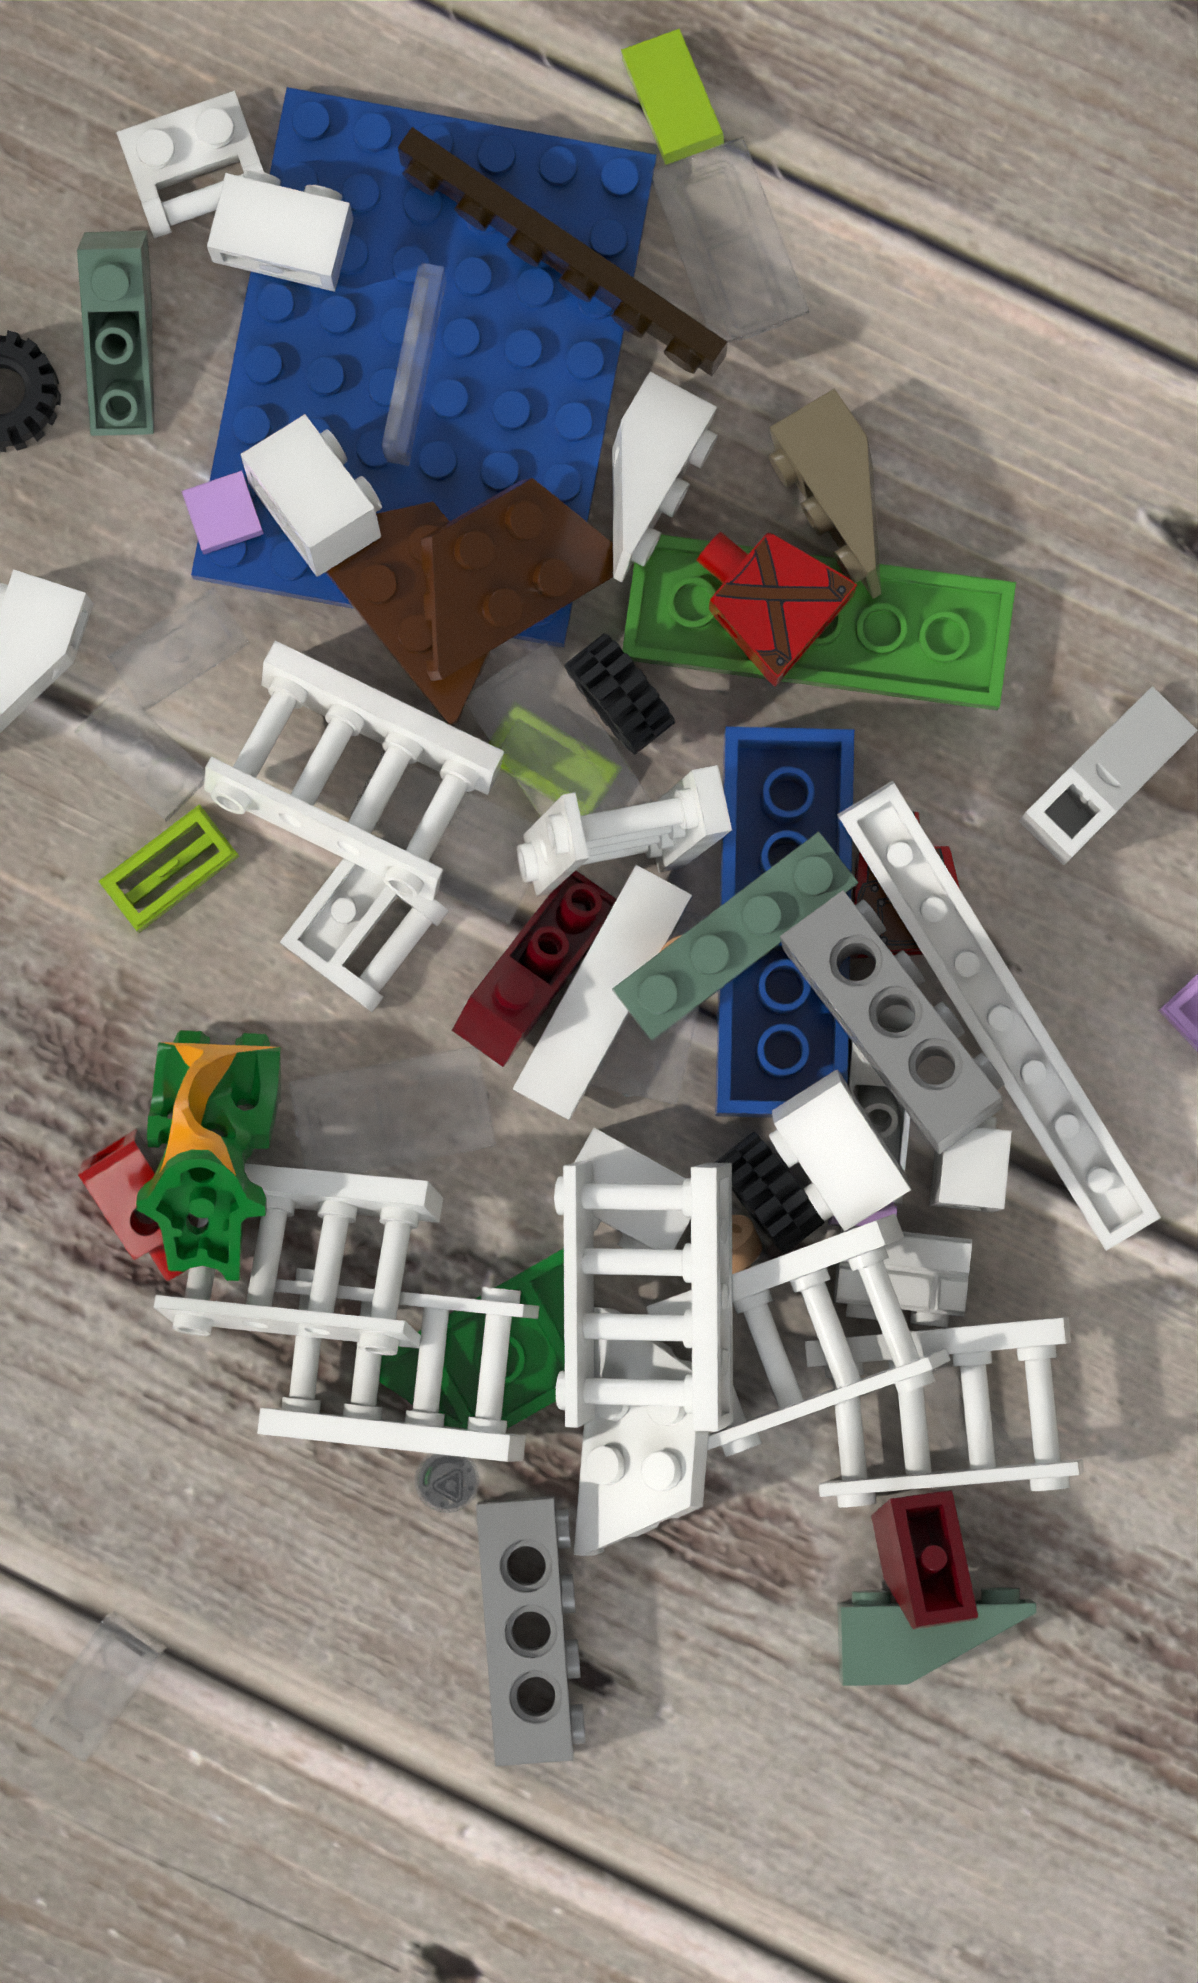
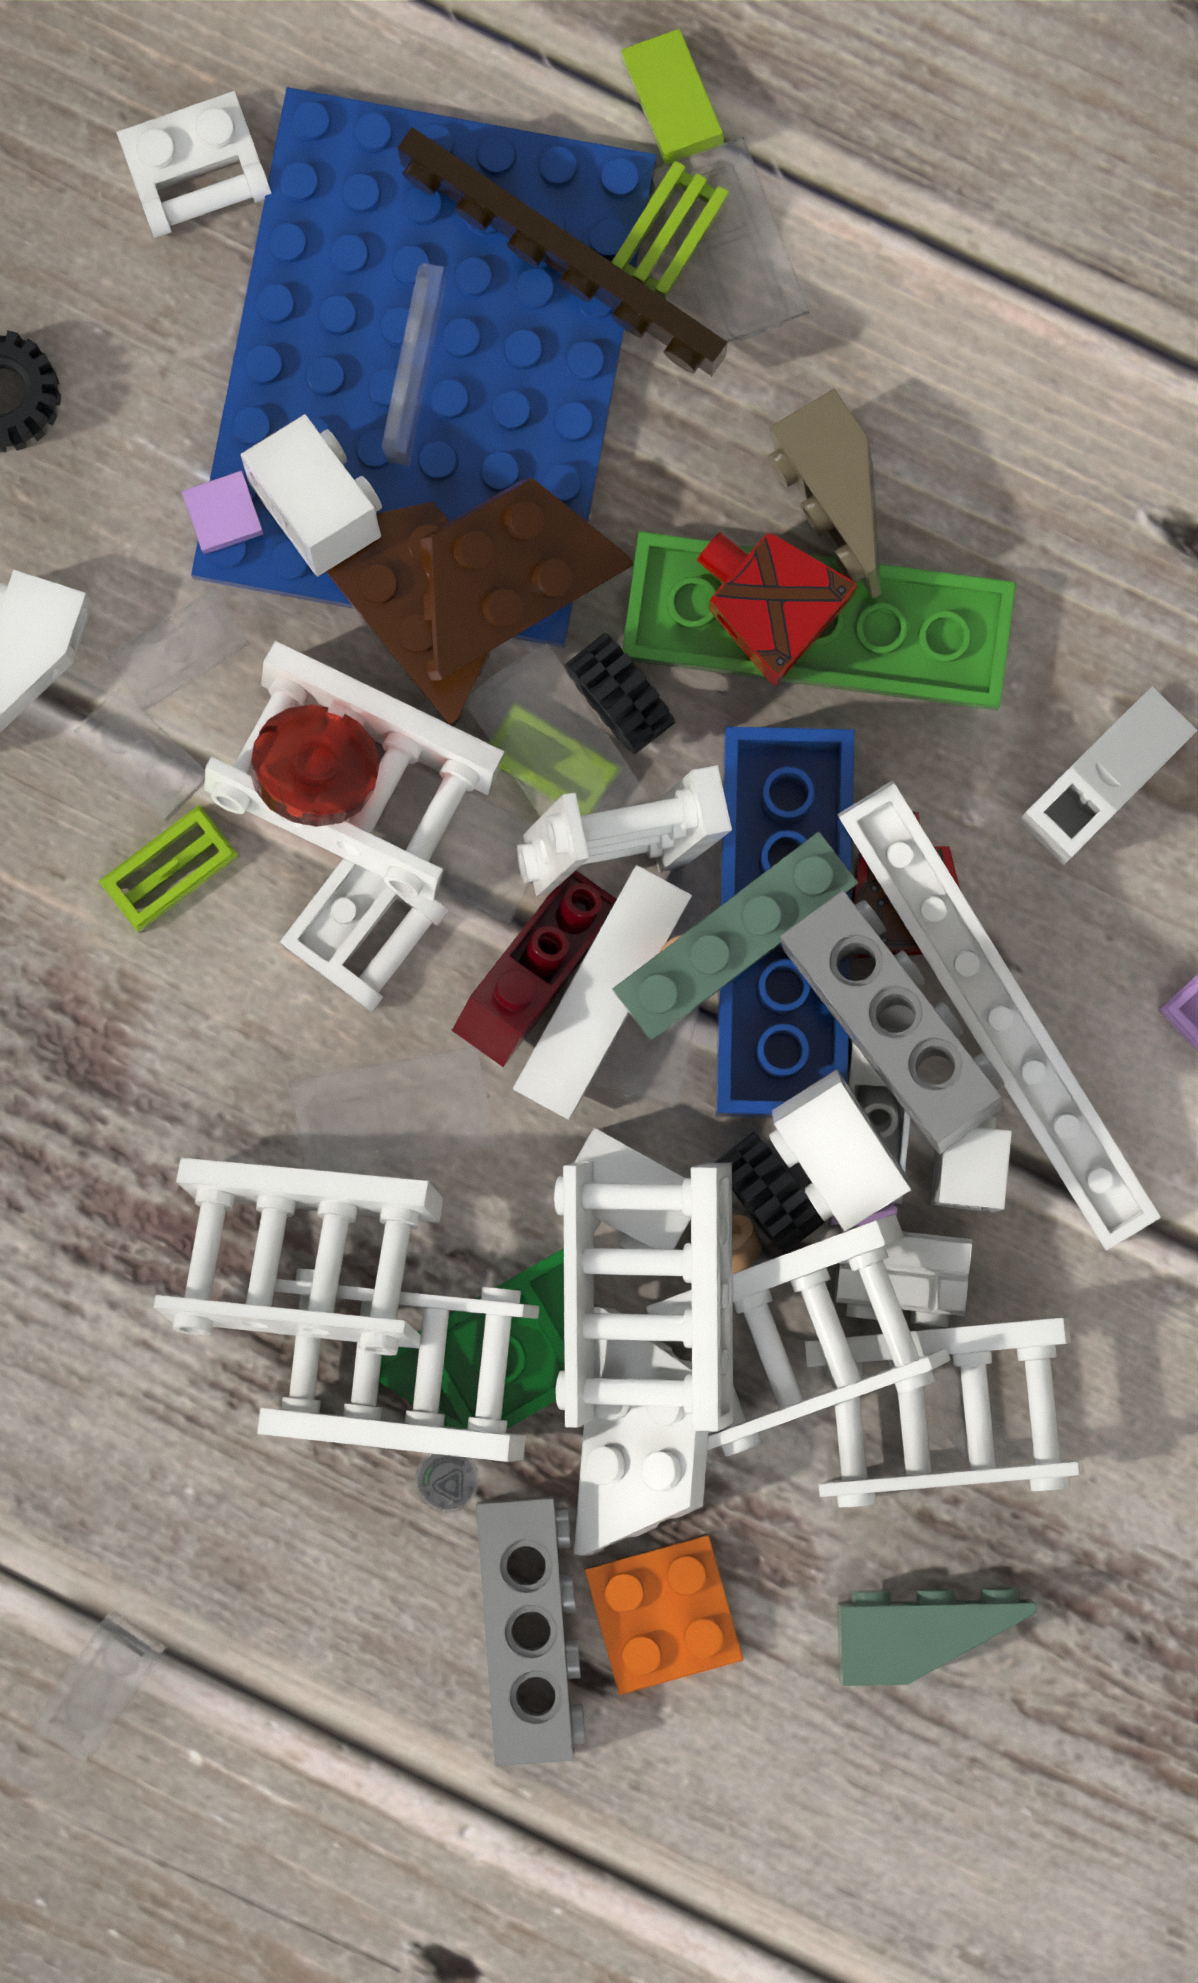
(114, 1181): torso -> none
(117, 331): sand green slope -> none
(209, 1144): green hips -> none
(280, 229): white brick -> none
(314, 766): none -> clear red tile
(650, 455): white slope -> none
(663, 1614): none -> orange plate
(694, 188): none -> lime tile
(925, 1559): dark red slope -> none

